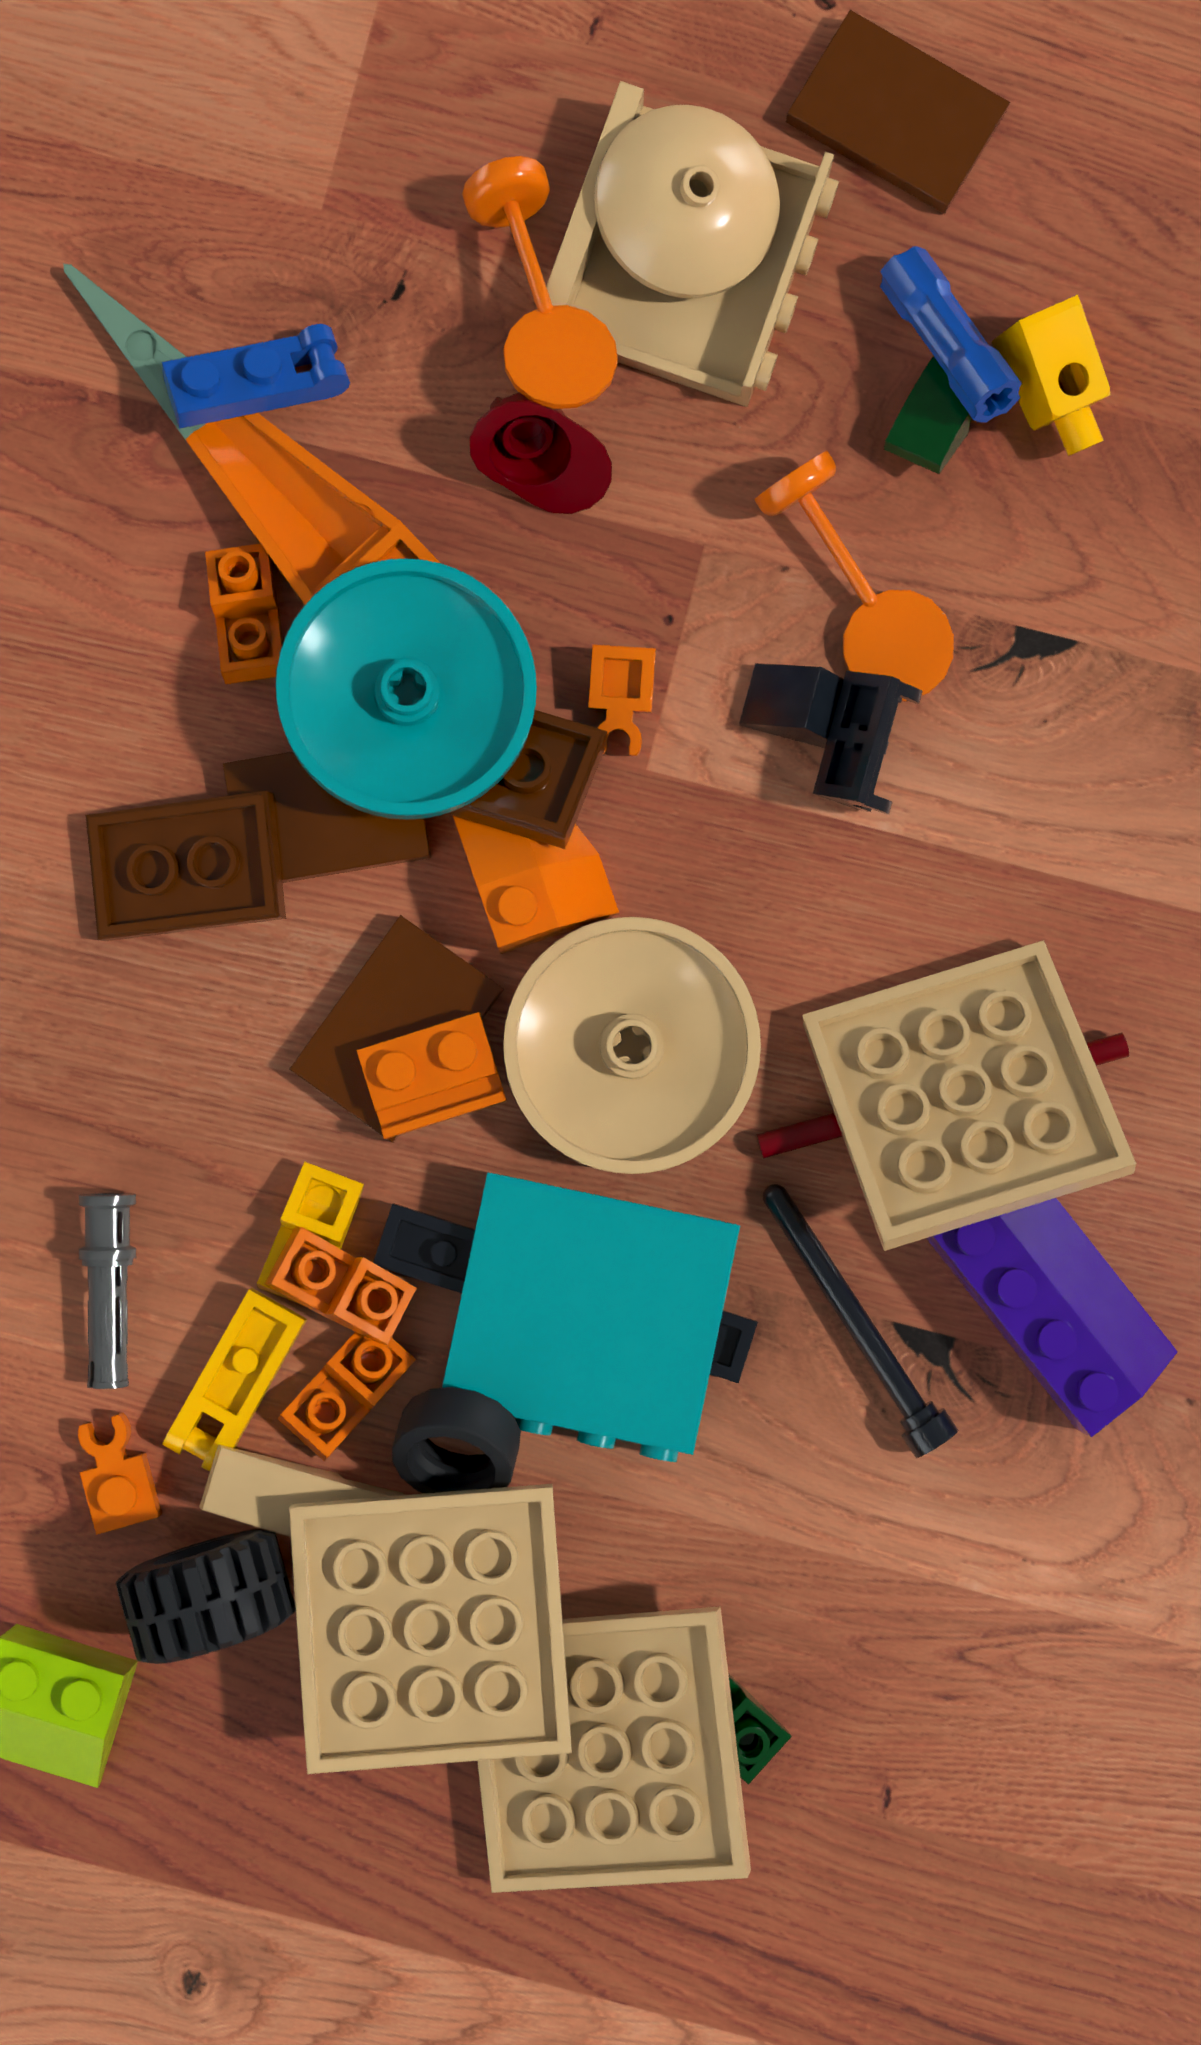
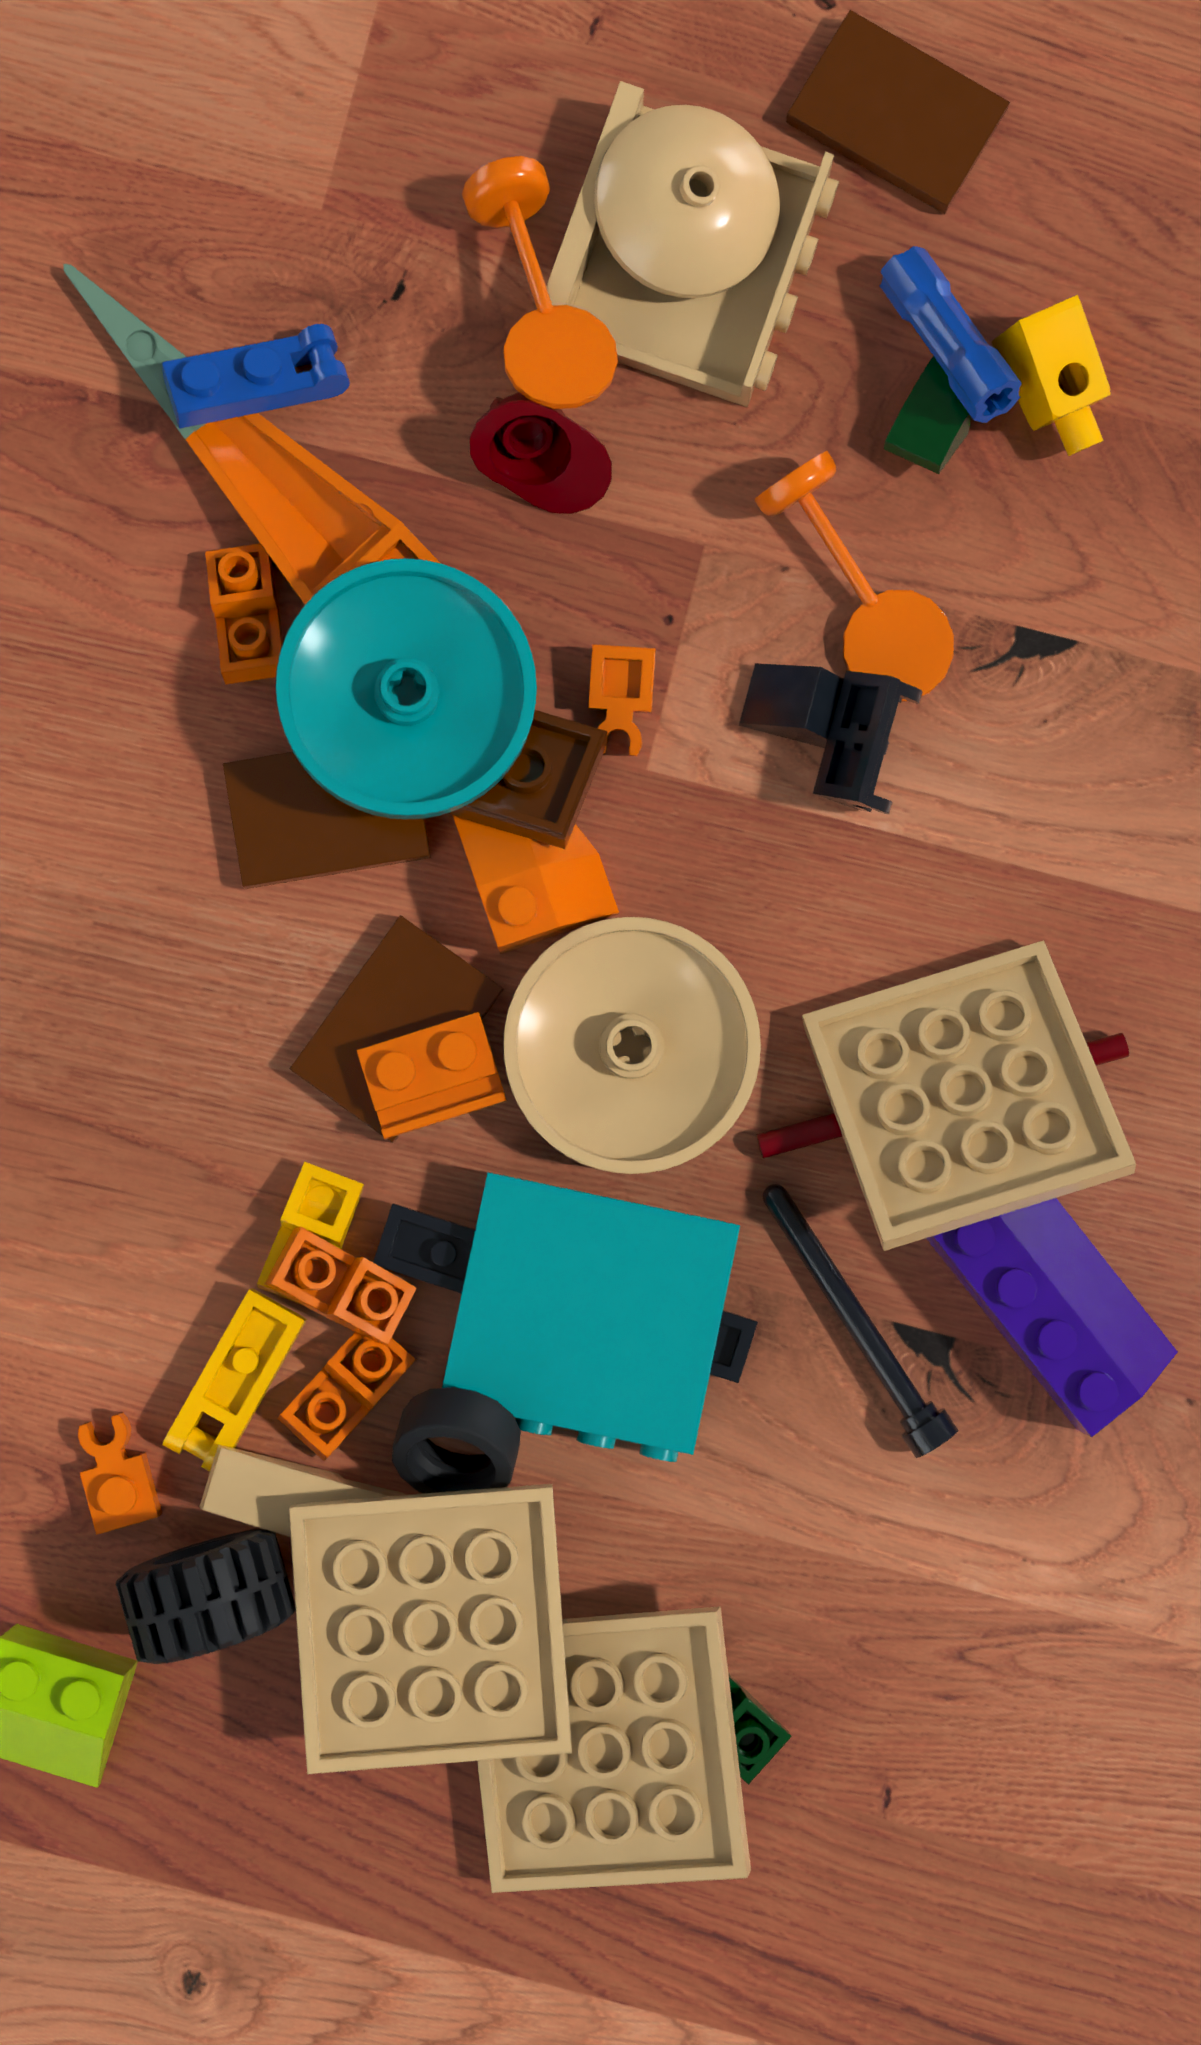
(107, 1256): dark grey pin -> none
(185, 866): reddish brown tile -> none

